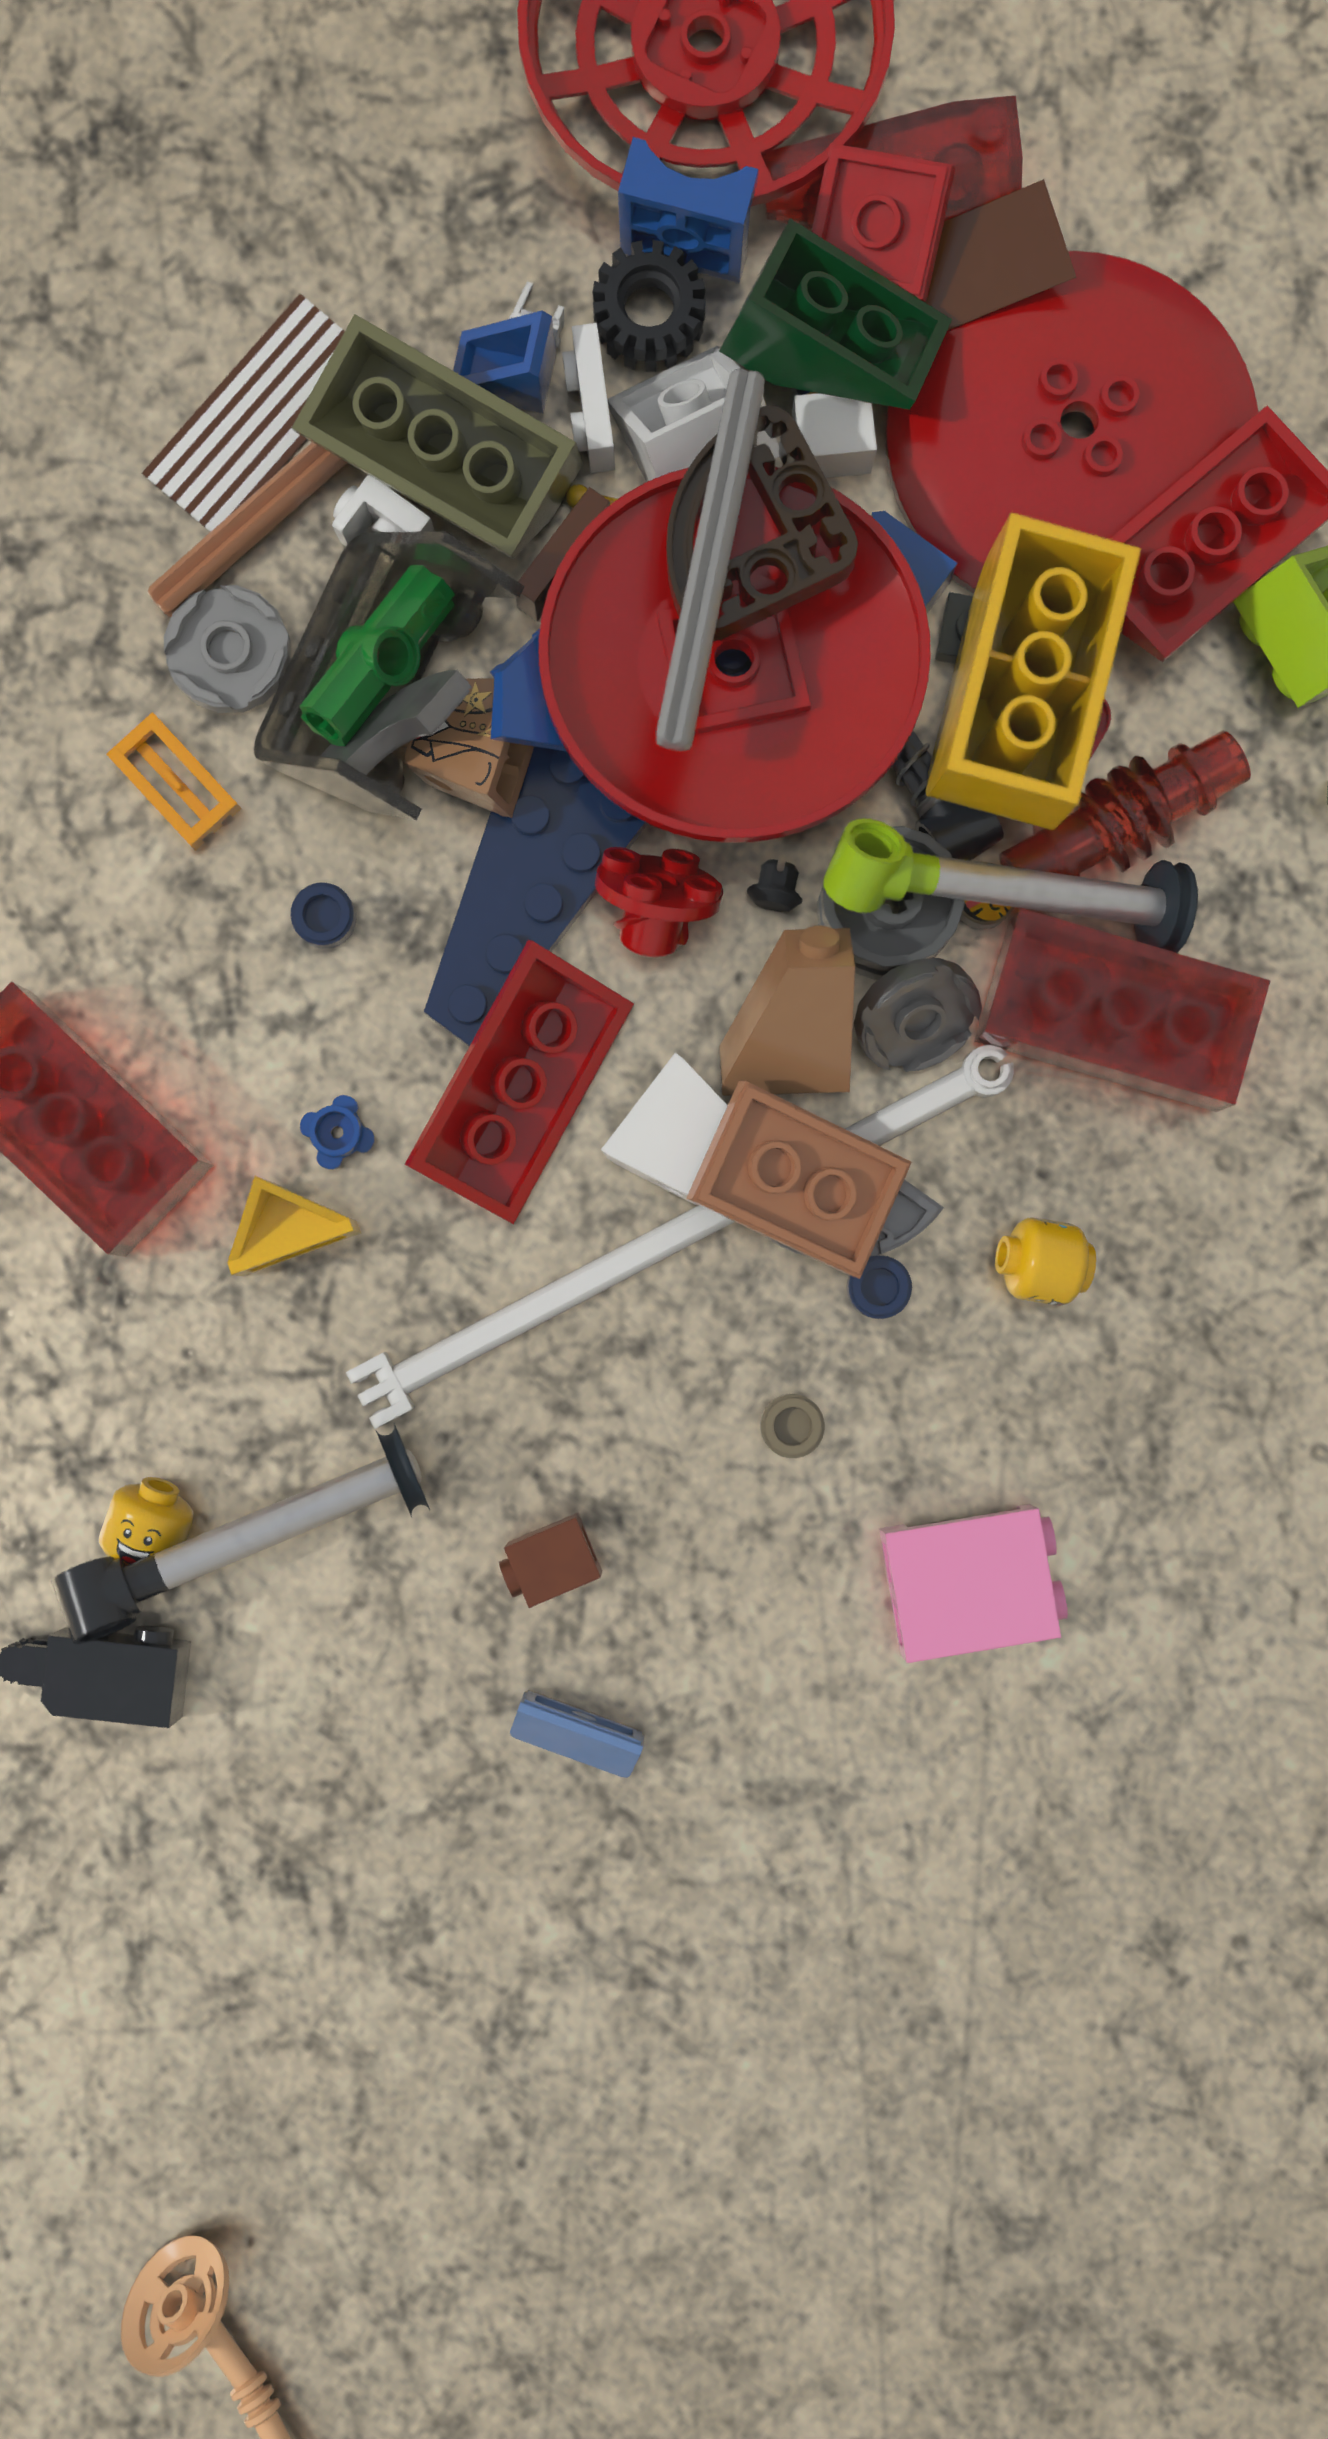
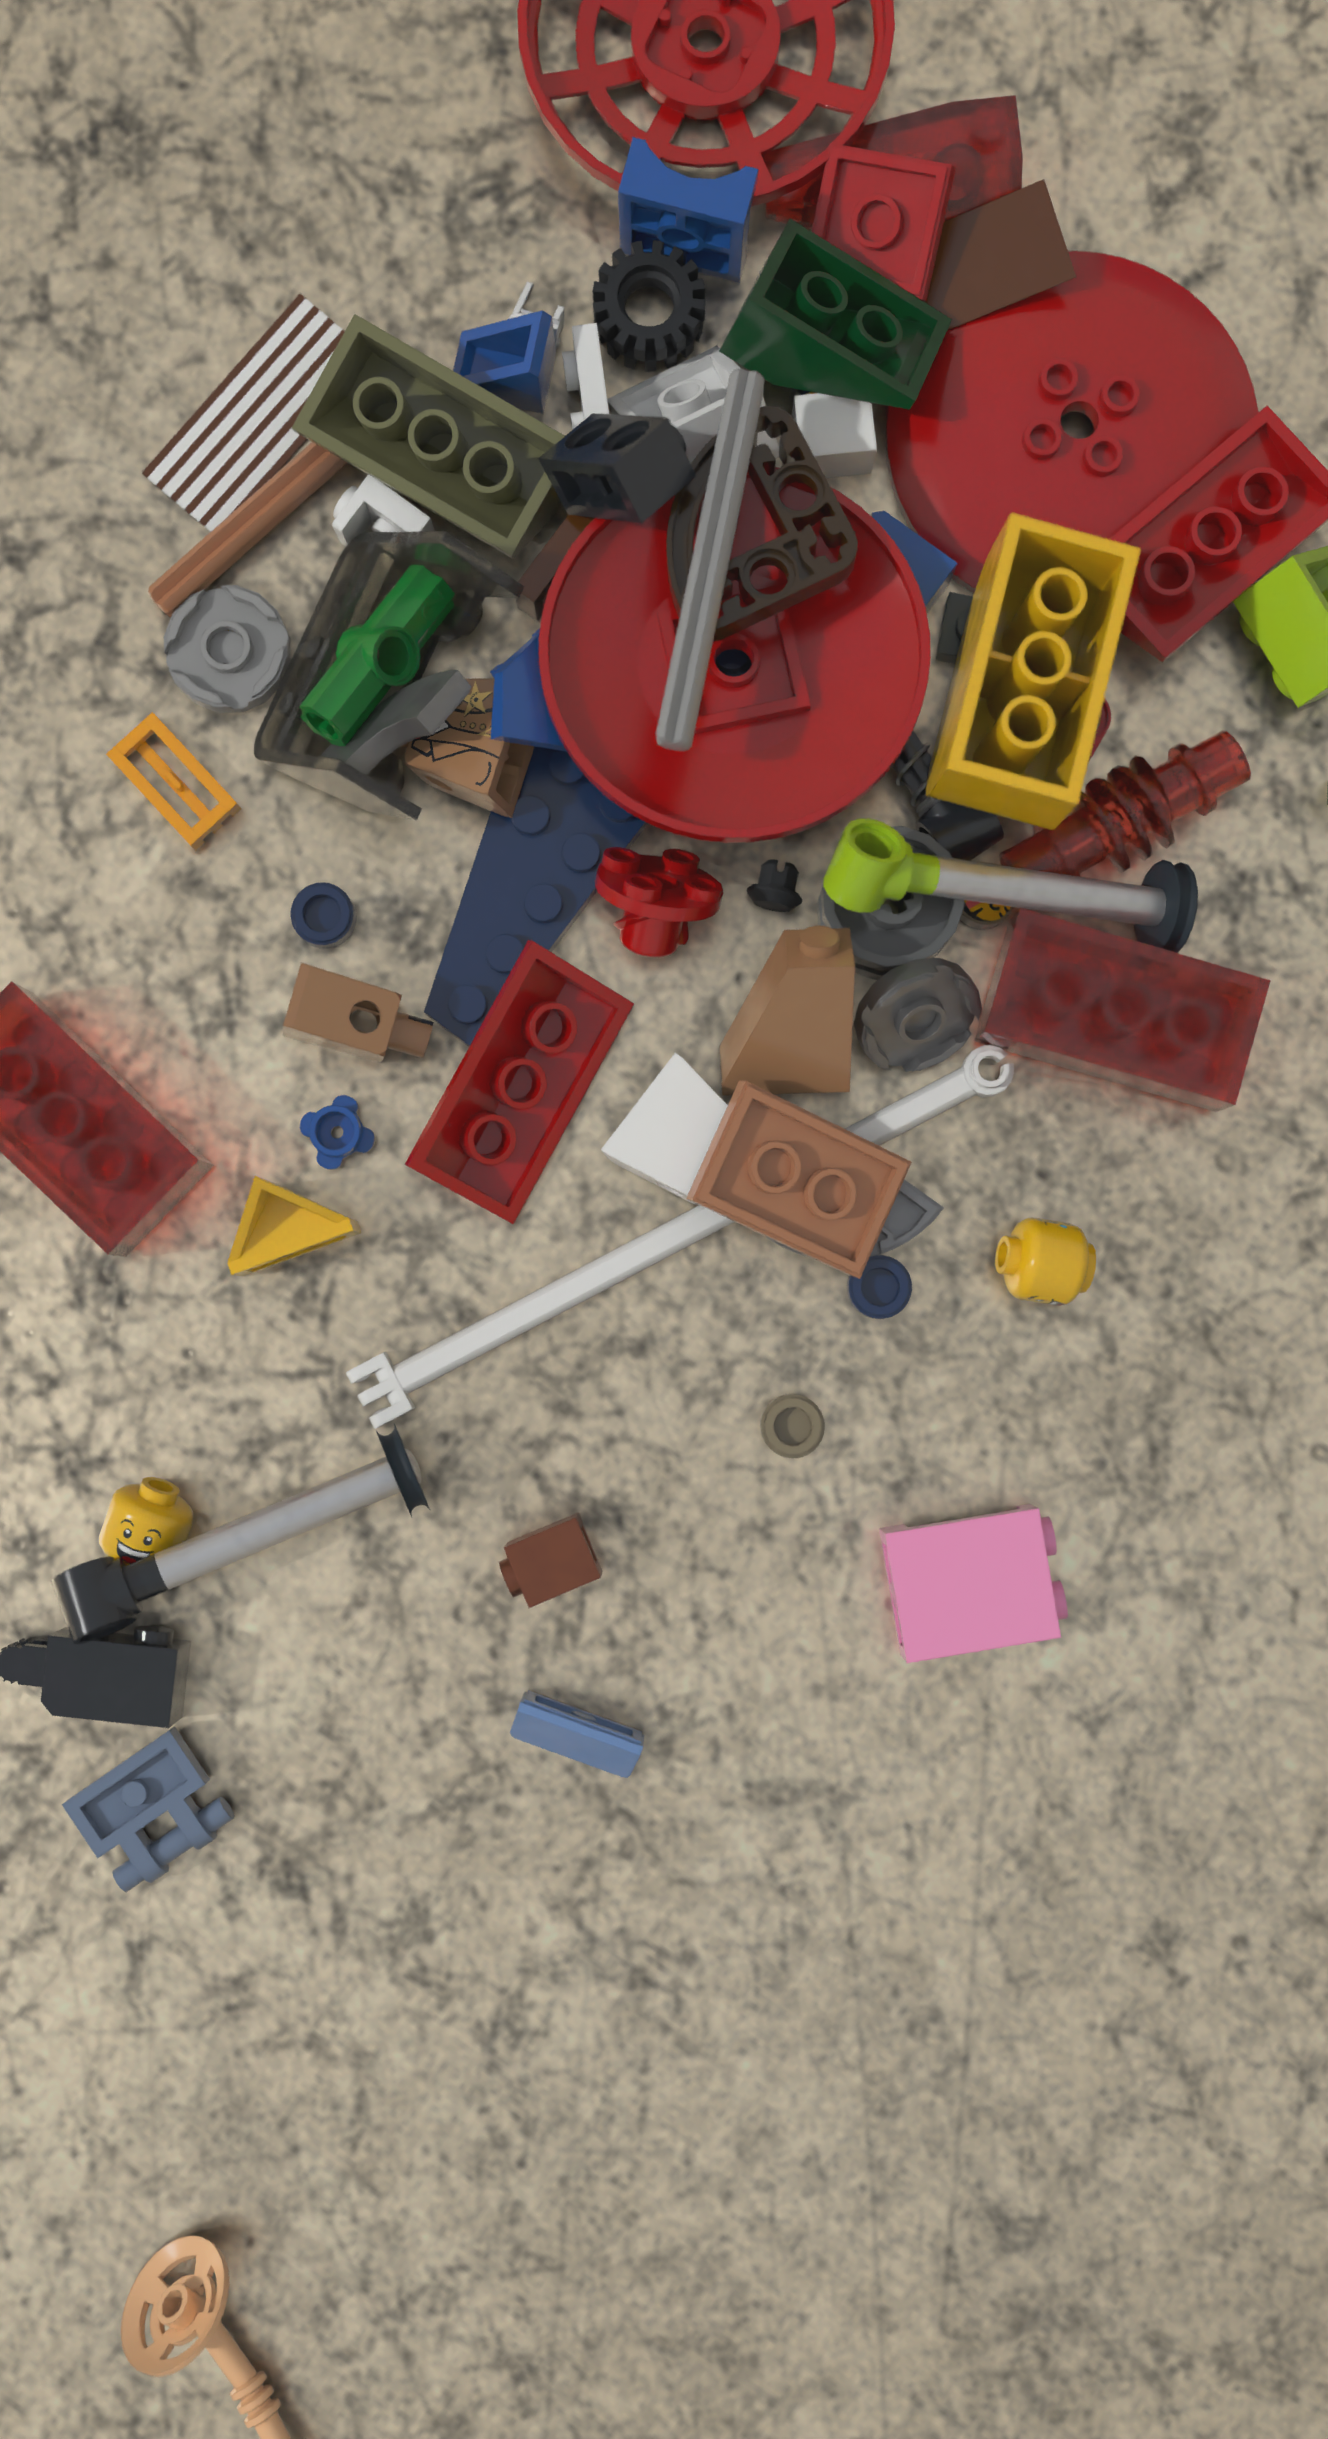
(138, 1792): none -> sand blue plate
(322, 1012): none -> medium nougat torso
(618, 466): none -> black brick

